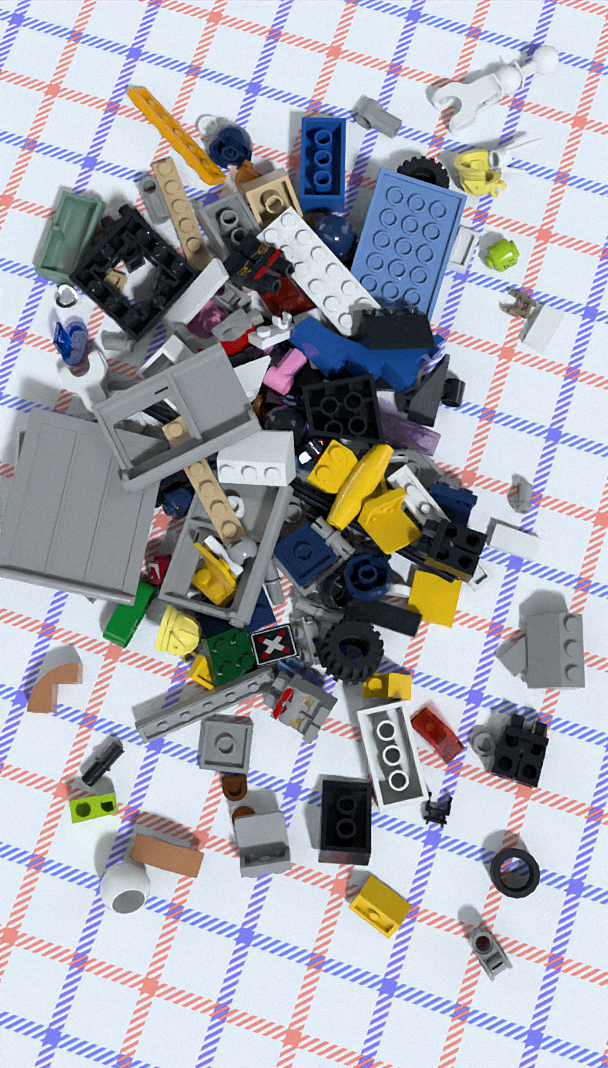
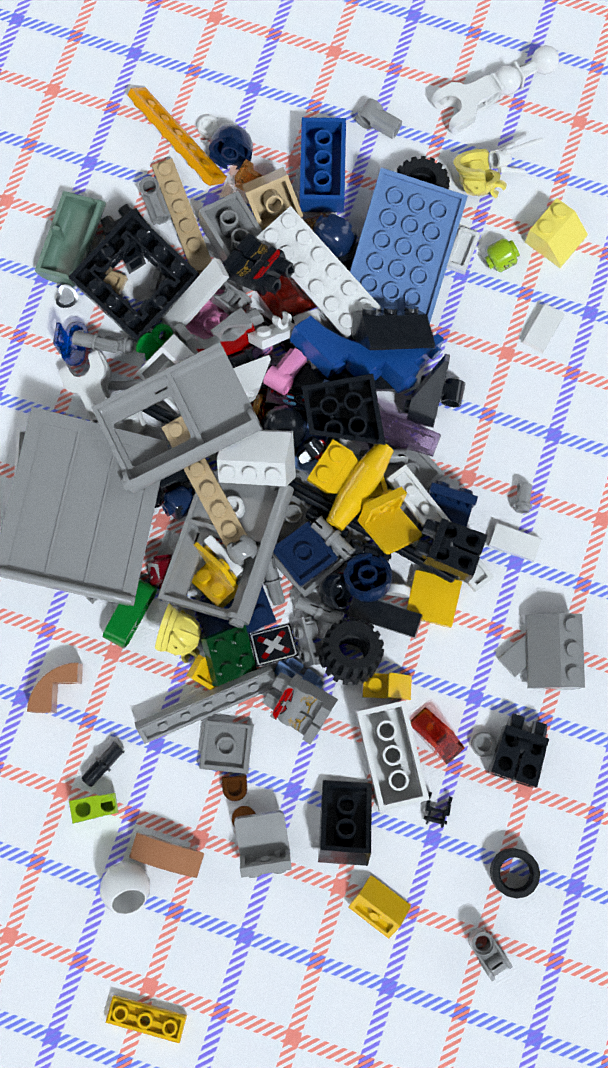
(95, 342): none -> light grey axle
(150, 342): none -> green plate
(163, 1022): none -> yellow tile
(523, 299): dark tan piece -> none
(557, 233): none -> light yellow slope

